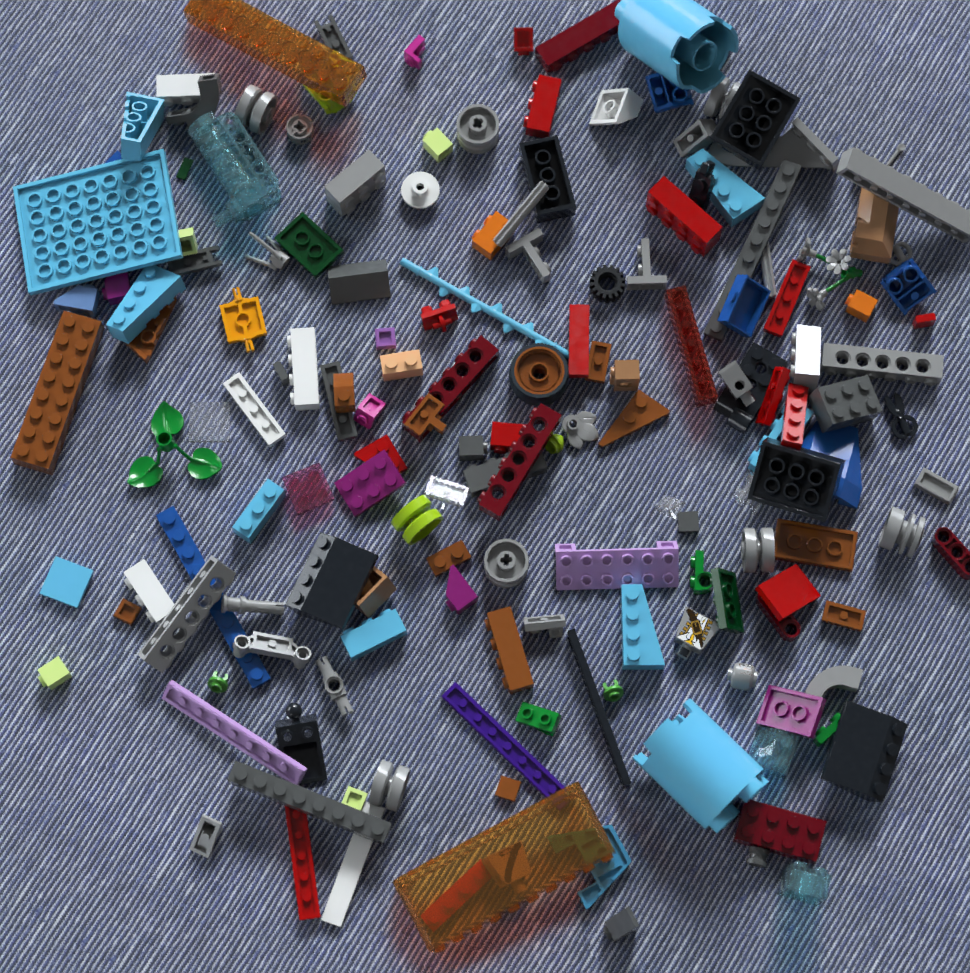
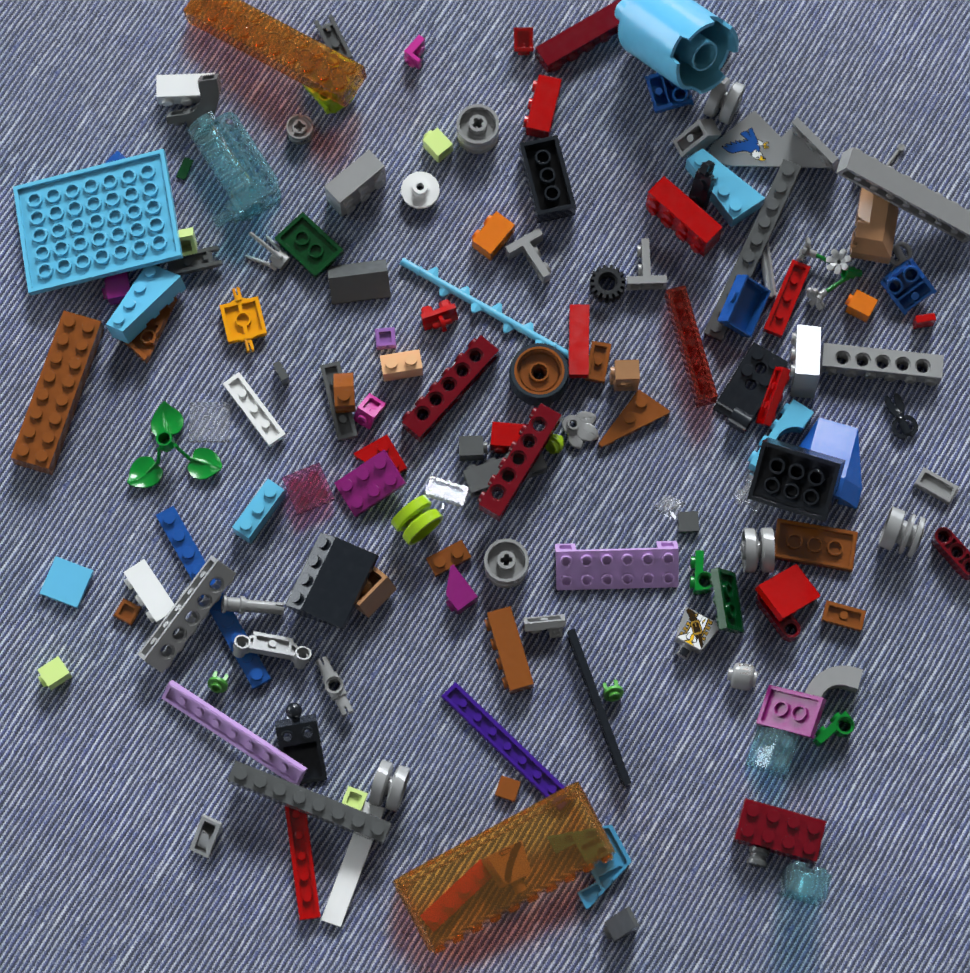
(79, 300): medium blue slope -> none
(141, 122): medium azure wedge -> none
(256, 109): light grey wheel -> none
(304, 369): white brick -> none
(373, 634): medium azure brick -> none
(426, 417): dark orange hinge -> none
(520, 214): light grey axle -> none
(538, 718): green plate -> none
(616, 107): white slope -> none
(638, 633): medium azure wedge -> none
(701, 767): medium azure brick -> none
(730, 376): light grey torso -> none
(755, 119): black slope -> none
(794, 416): plate -> none
(845, 403): dark grey brick -> none
(864, 752): black slope -> none

